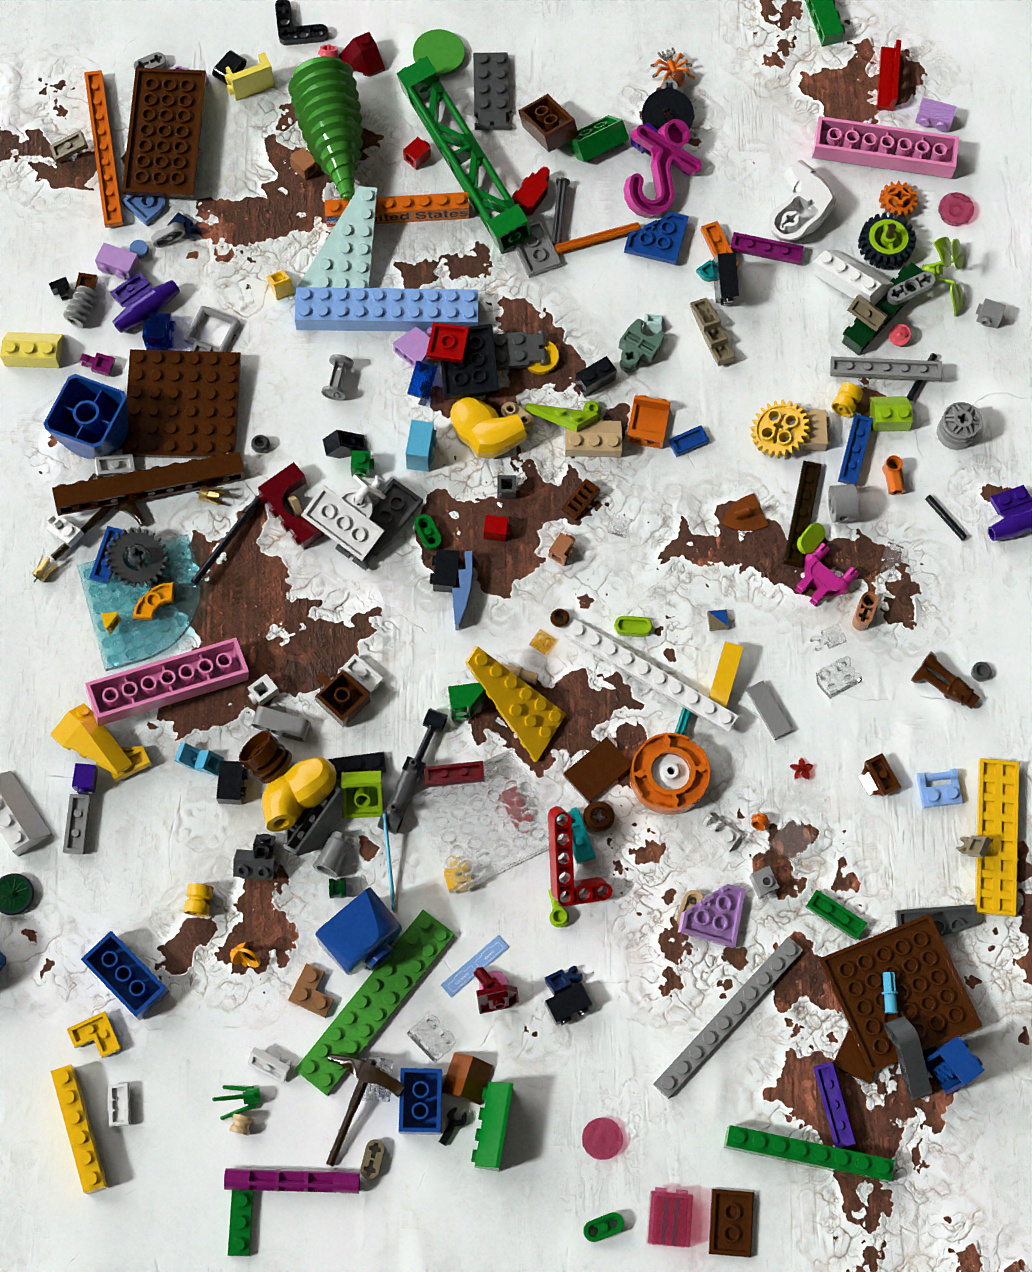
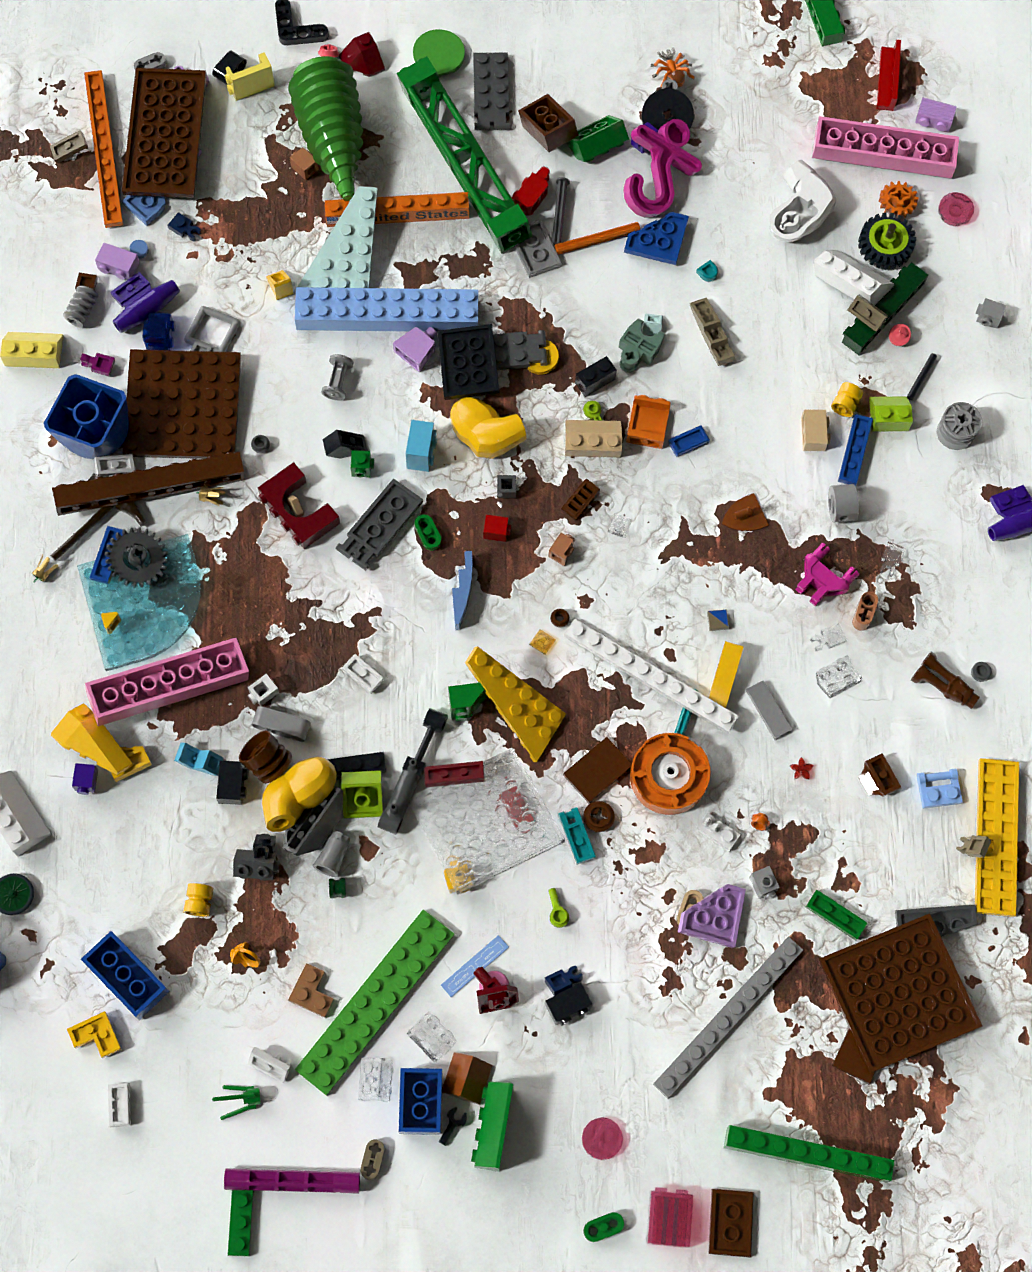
(60, 287): black tile -> none
(64, 530): white plate -> none
(76, 824): light grey plate -> none
(79, 1129): yellow brick -> none
(153, 600): light orange tile -> none
(168, 235): light grey plate -> none
(241, 1124): tan wheel -> none
(248, 513): black bar -> none
(341, 696): reddish brown hinge -> none
(348, 516): white plate -> none
(360, 933): blue piece -> none
(366, 1072): dark brown piece -> none
(389, 861): medium azure piece -> none
(417, 152): red brick -> none
(422, 381): clear blue panel -> none
(446, 570): black brick -> none
(447, 342): red plate -> none
(520, 412): tan plate -> none
(525, 675): tan pin -> none
(565, 864): red beam -> none
(568, 418): lime wing -> none
(633, 626): lime tile -> none
(716, 239): orange plate -> none
(725, 278): black brick -> none
(765, 425): yellow gear -> none
(766, 248): magenta plate -> none
(792, 840): clear piece -> none
(802, 511): dark brown tile -> none
(811, 538): lime tile -> none
(835, 1105): dark purple plate -> none
(886, 368): light grey plate -> none
(890, 992): medium azure axle -> none
(894, 477): orange piece -> none
(910, 1057): dark grey beam -> none
(915, 281): light grey beam -> none
(946, 249): lime plant -> none
(947, 519): black bar -> none
(953, 1065): blue brick -> none

